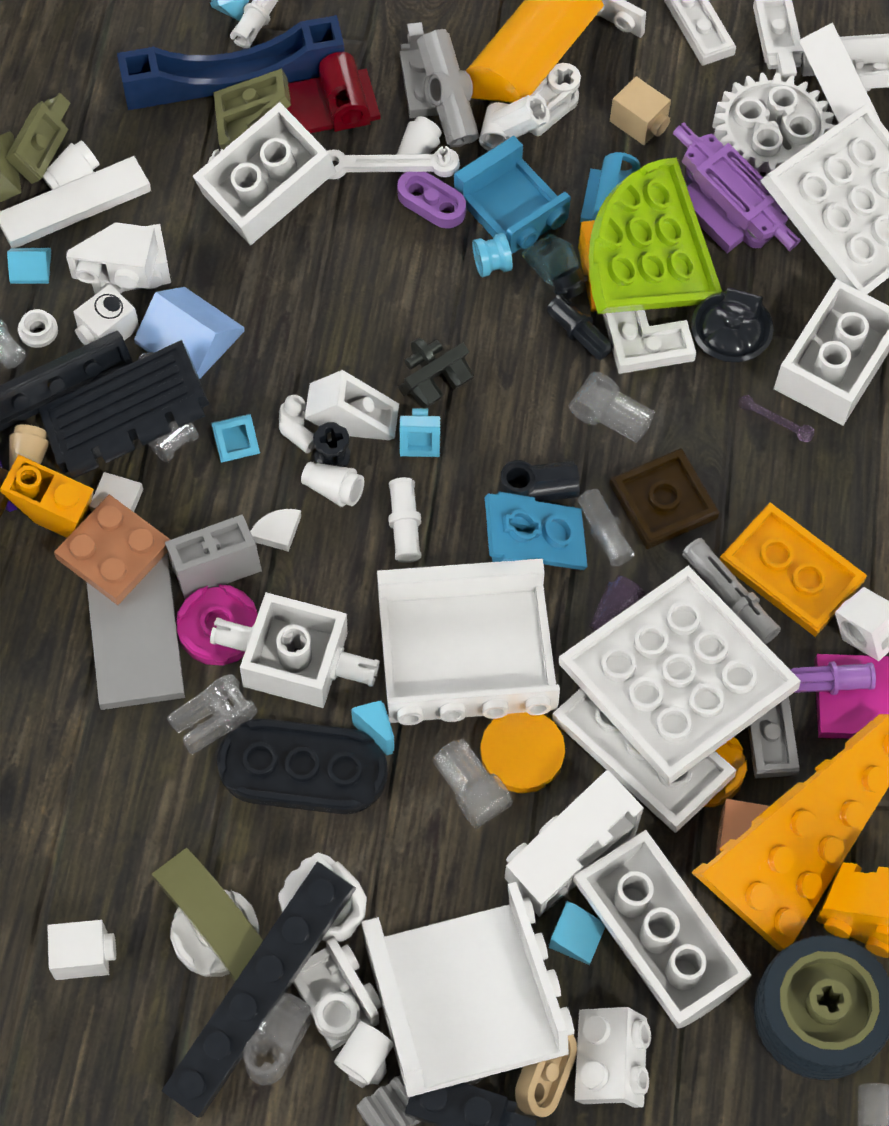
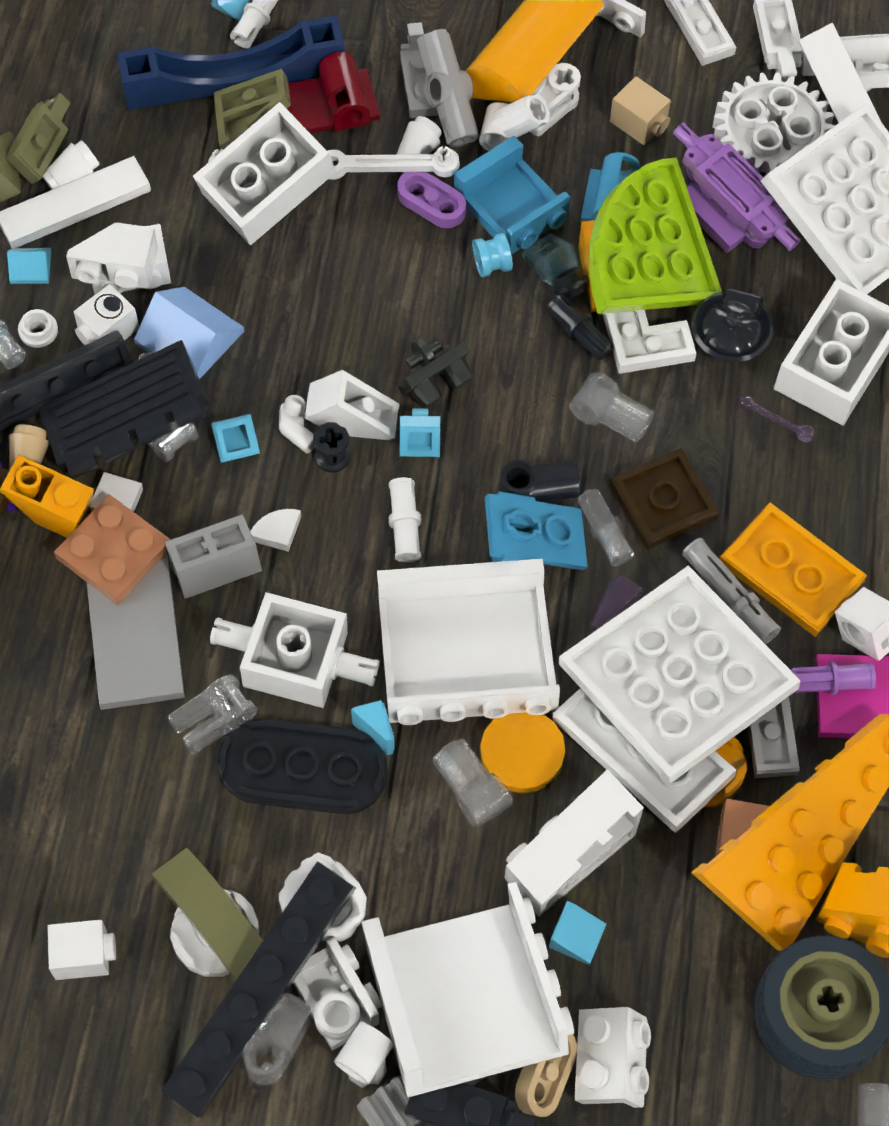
(198, 616): dark pink tile -> none
(335, 483): white cone -> none
(662, 929): white brick -> none

